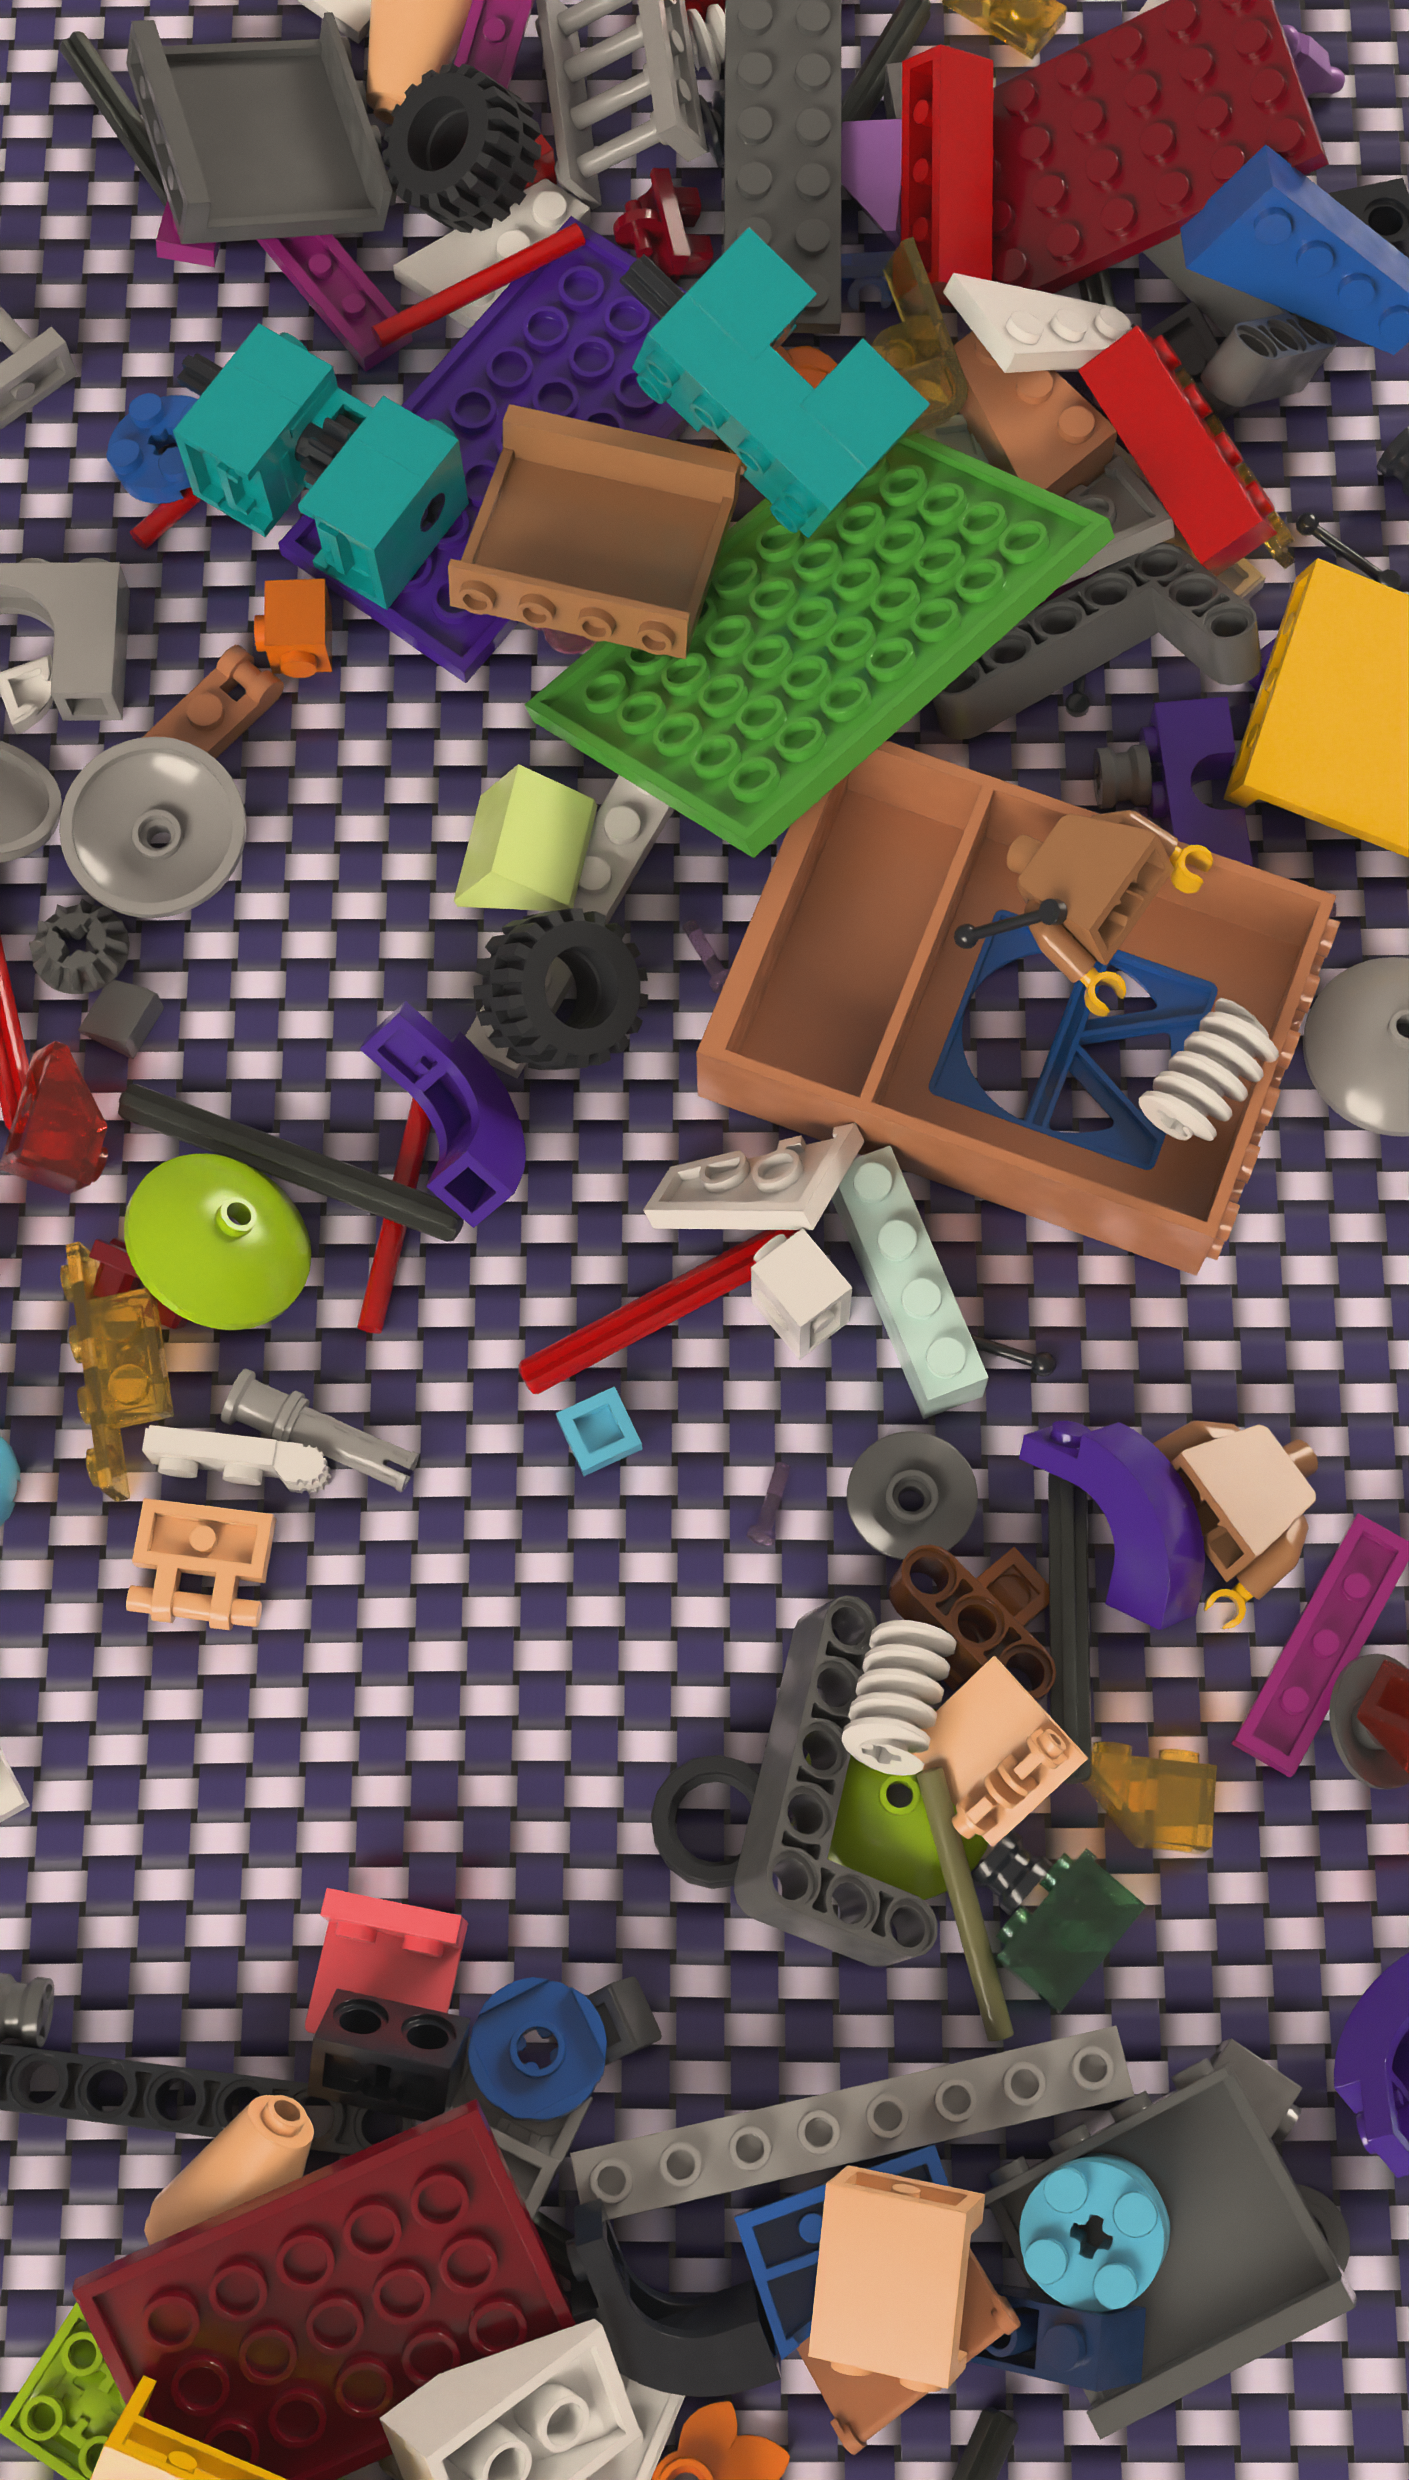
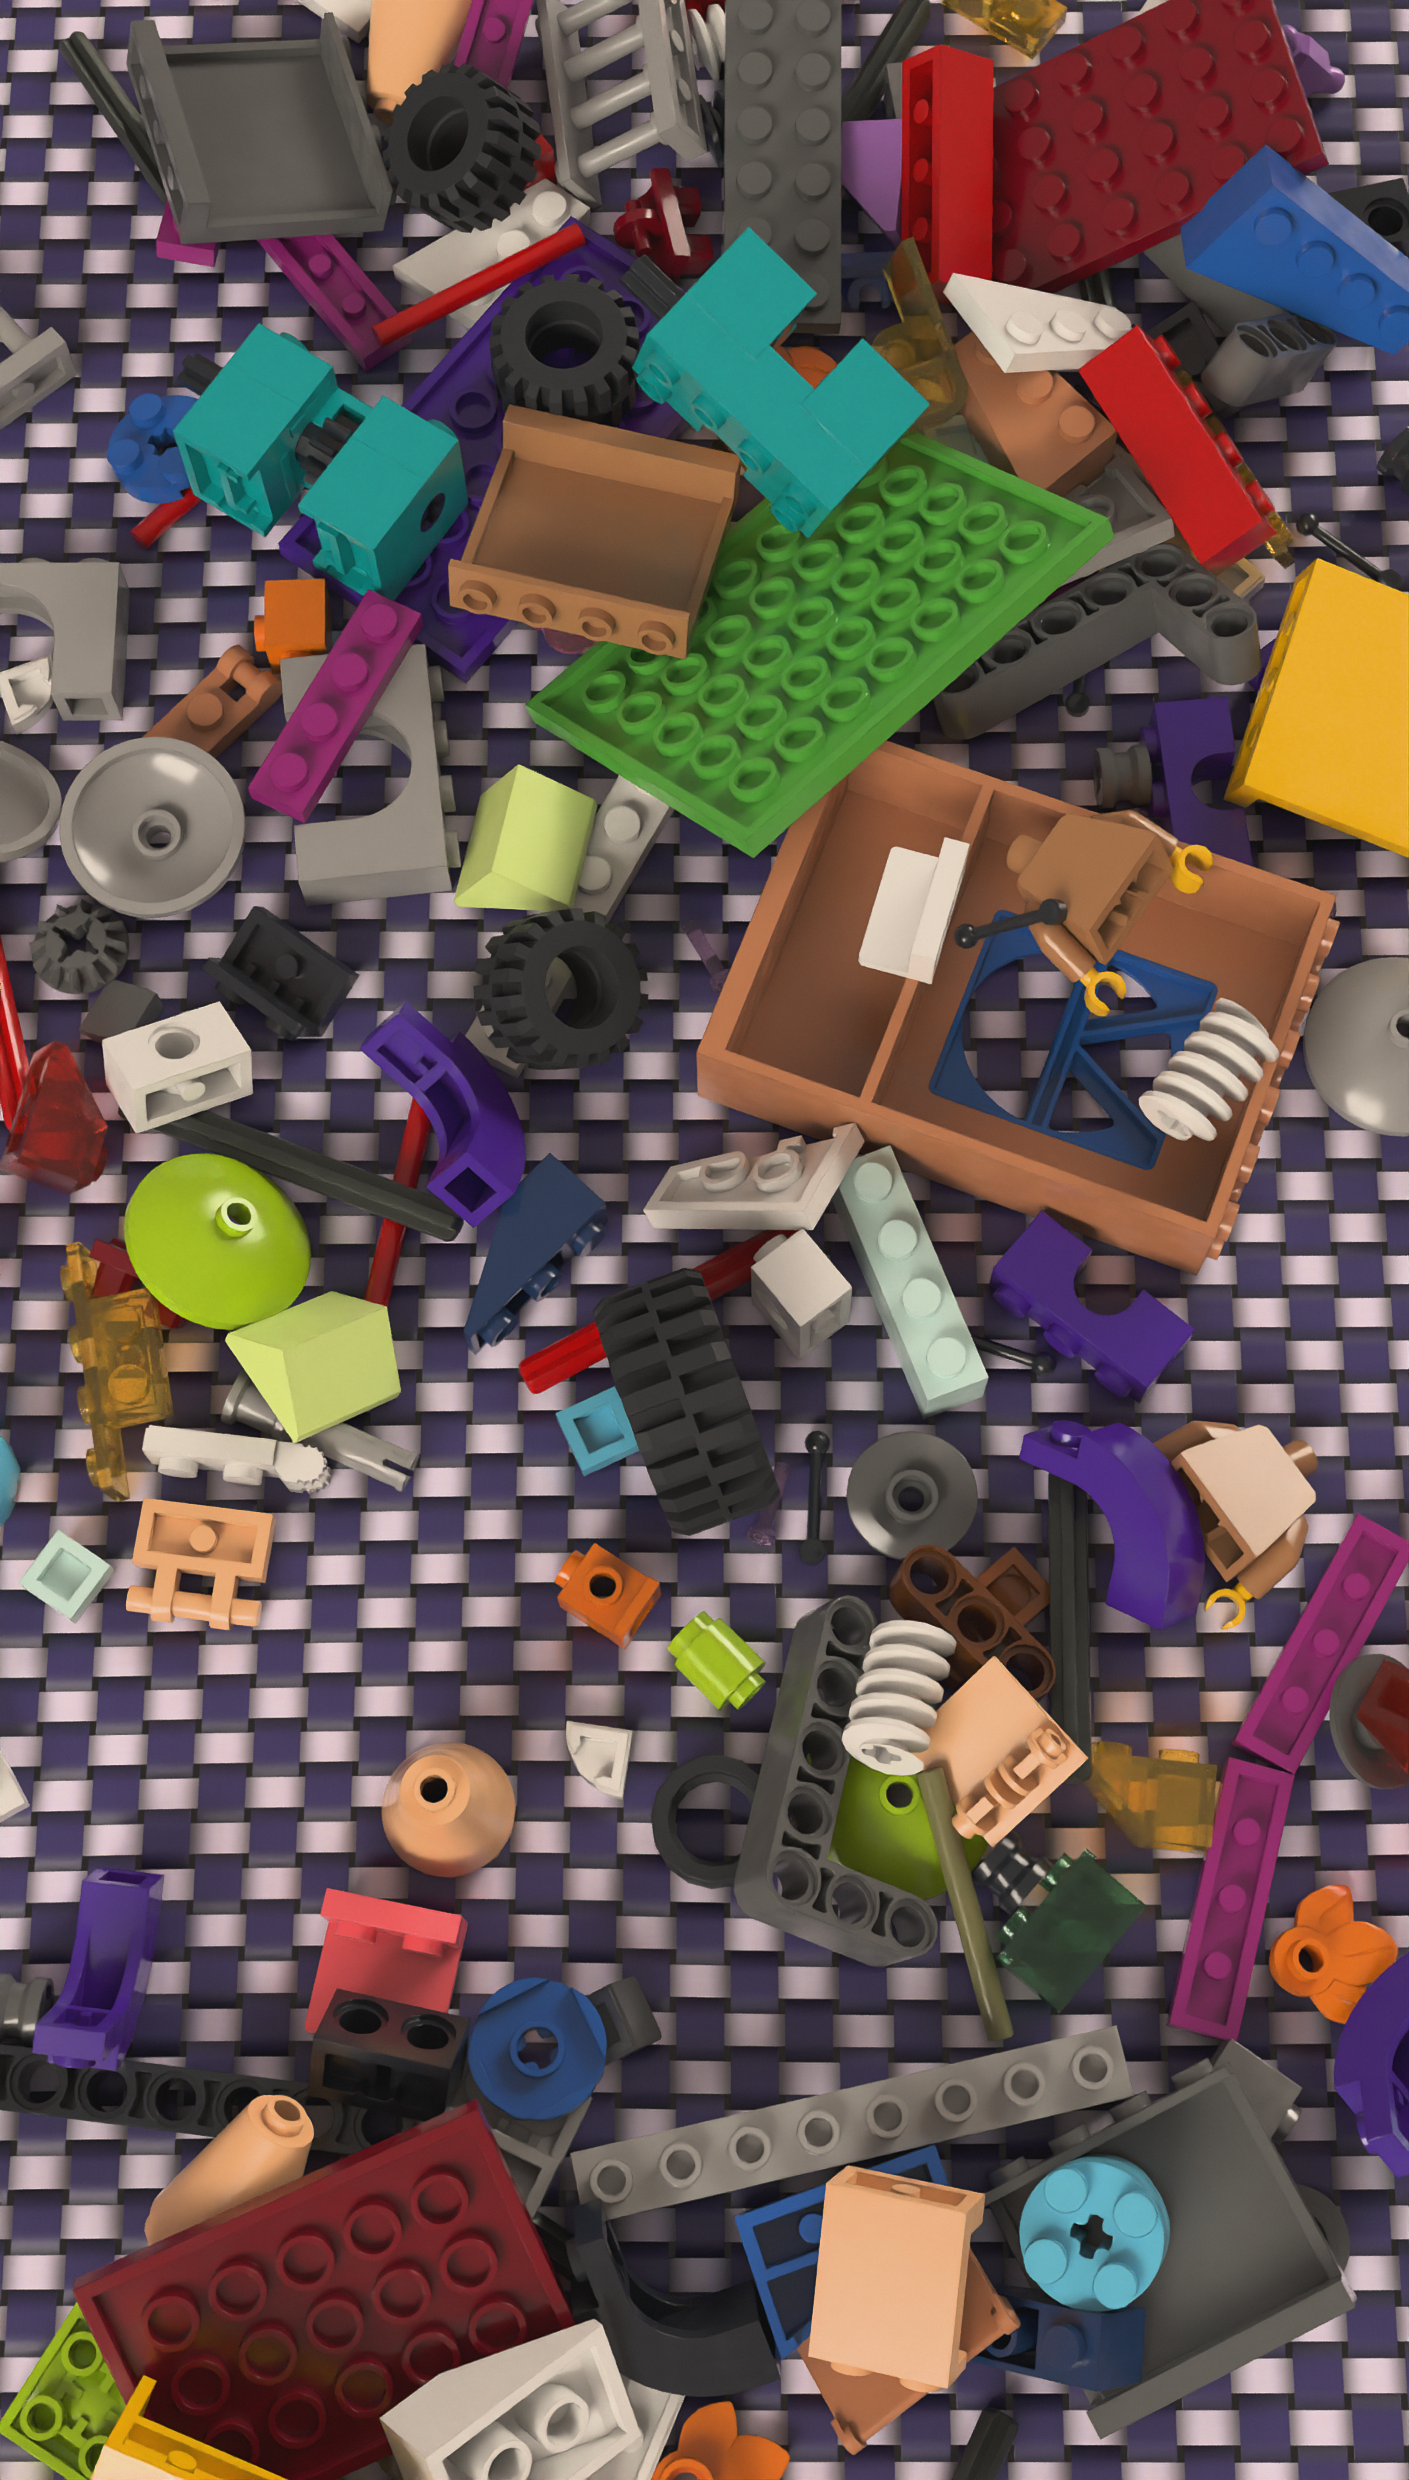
(66, 1576): none -> light aqua plate
(106, 1973): none -> dark purple arch
(177, 1067): none -> white brick
(282, 976): none -> black bracket
(320, 1361): none -> yellowish green slope
(336, 706): none -> magenta plate
(407, 842): none -> light grey arch
(462, 1828): none -> light nougat cone
(534, 1239): none -> dark blue slope
(558, 318): none -> black tyre
(600, 1755): none -> white tile
(617, 1615): none -> orange brick
(685, 1402): none -> black tyre
(717, 1662): none -> lime brick
(812, 1549): none -> black hinge
(914, 911): none -> white panel
(1125, 1348): none -> dark purple arch
(1230, 1901): none -> magenta plate
(1342, 1953): none -> orange plate

